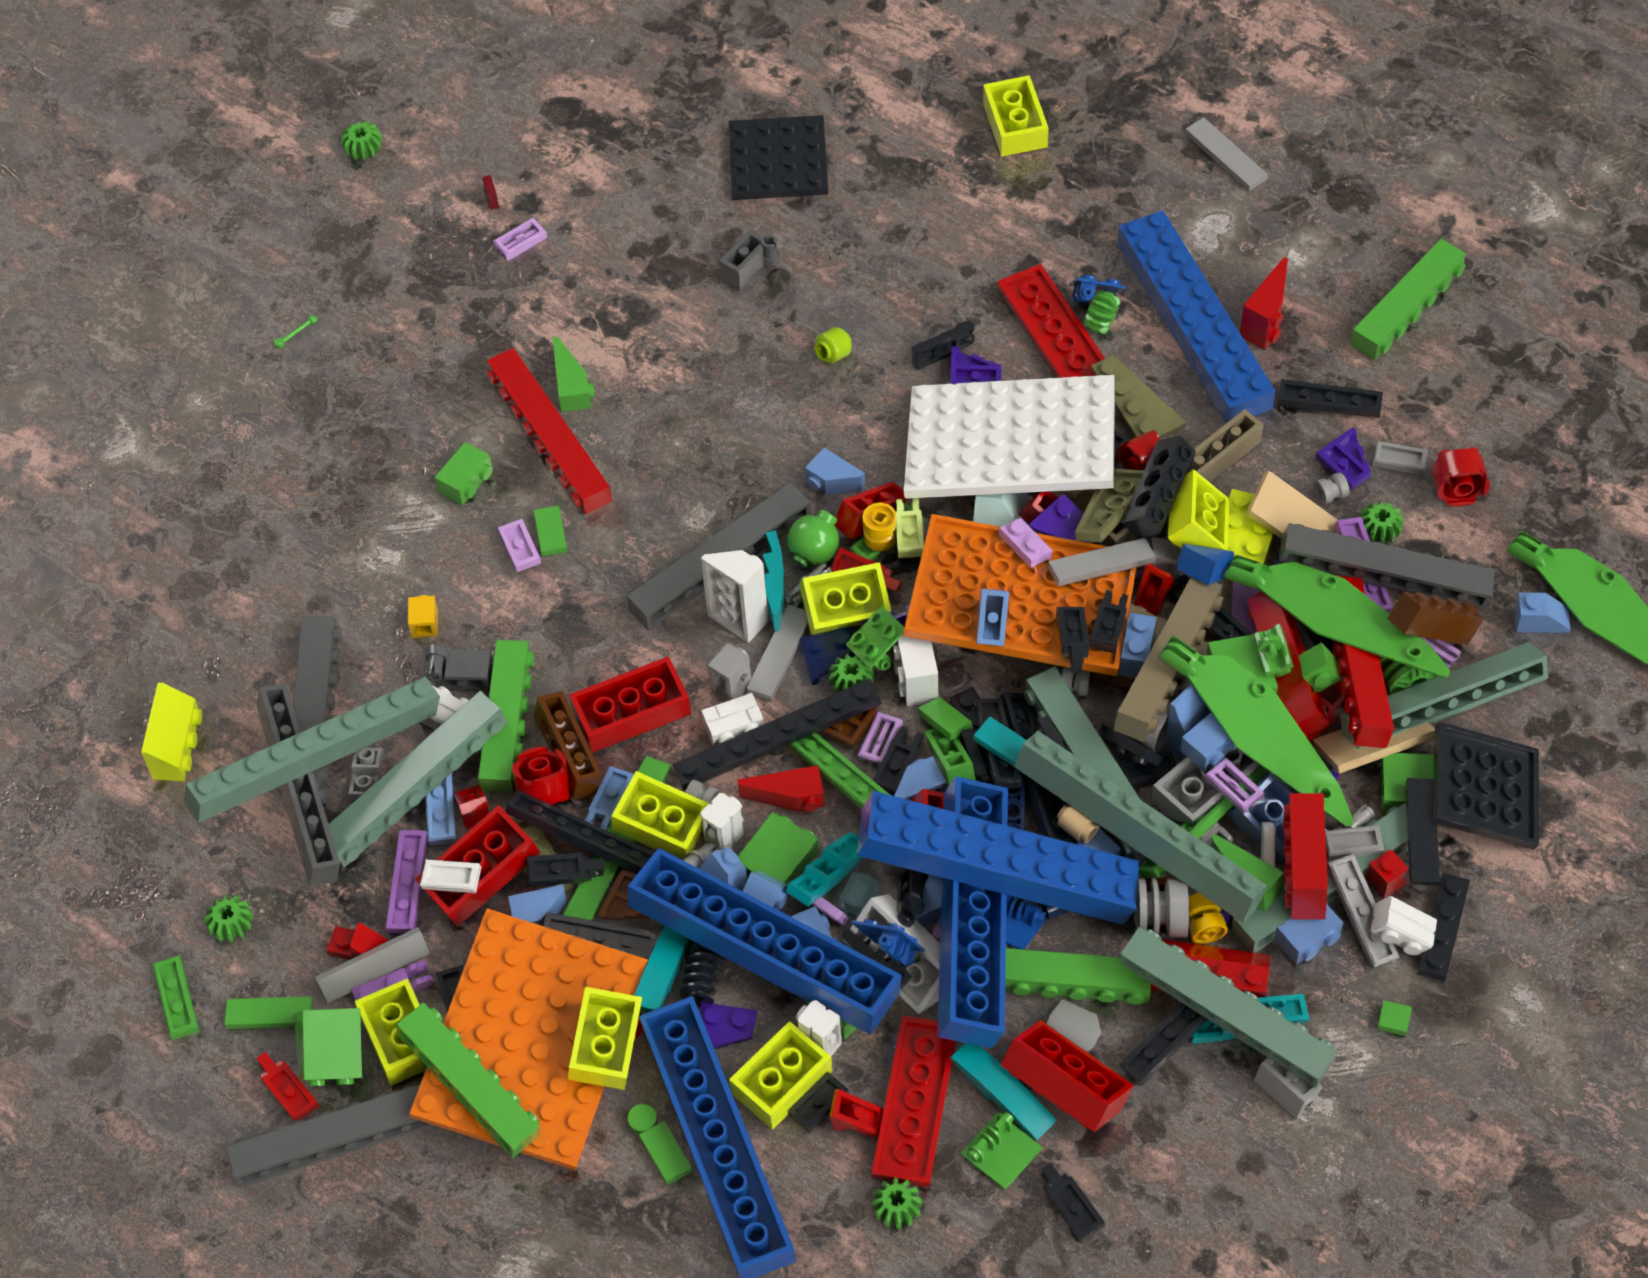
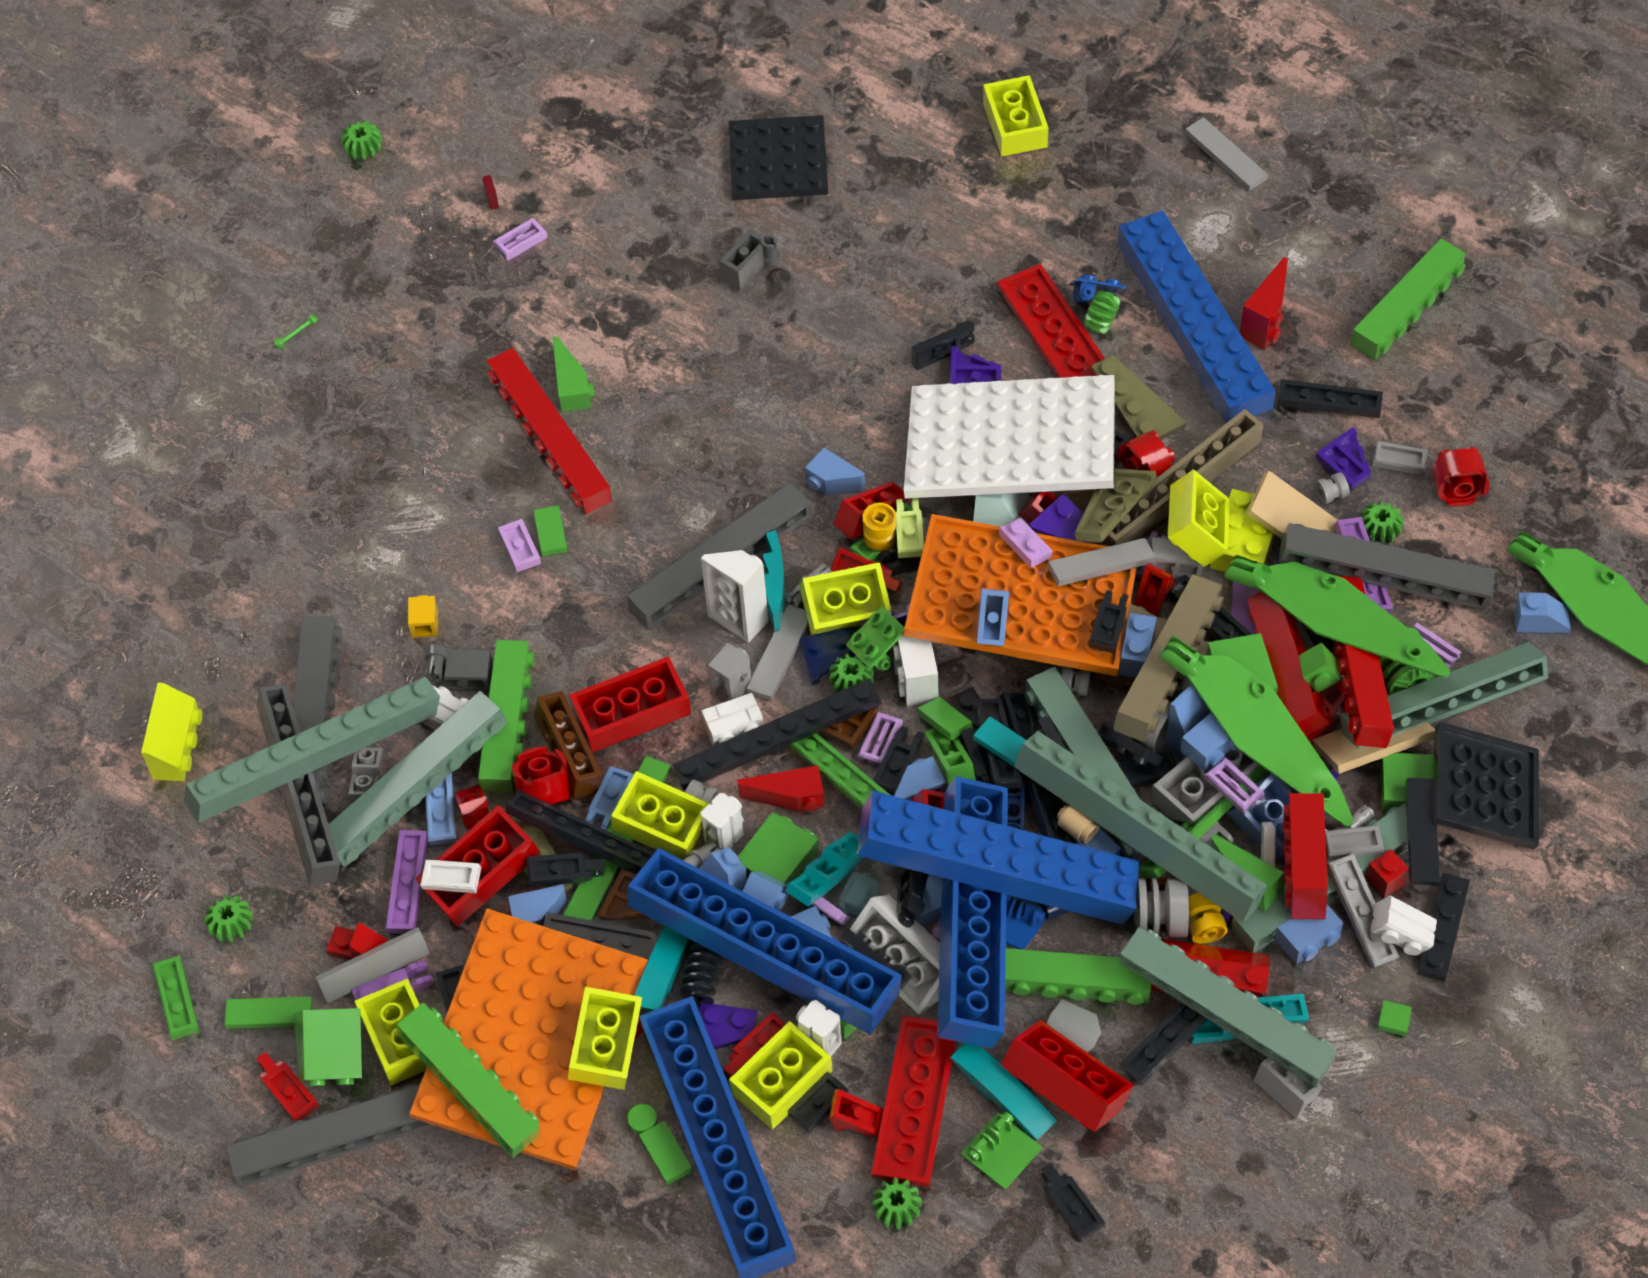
(464, 473): bright green brick -> none
(753, 1043): none -> red hinge
(813, 539): bright green brick -> none
(833, 345): lime head -> none
(891, 940): blue hinge -> none
(1073, 635): black hinge -> none
(1158, 487): black brick -> none
(1204, 563): blue slope -> none
(1274, 651): bright green hips -> none
(1436, 618): reddish brown brick -> none

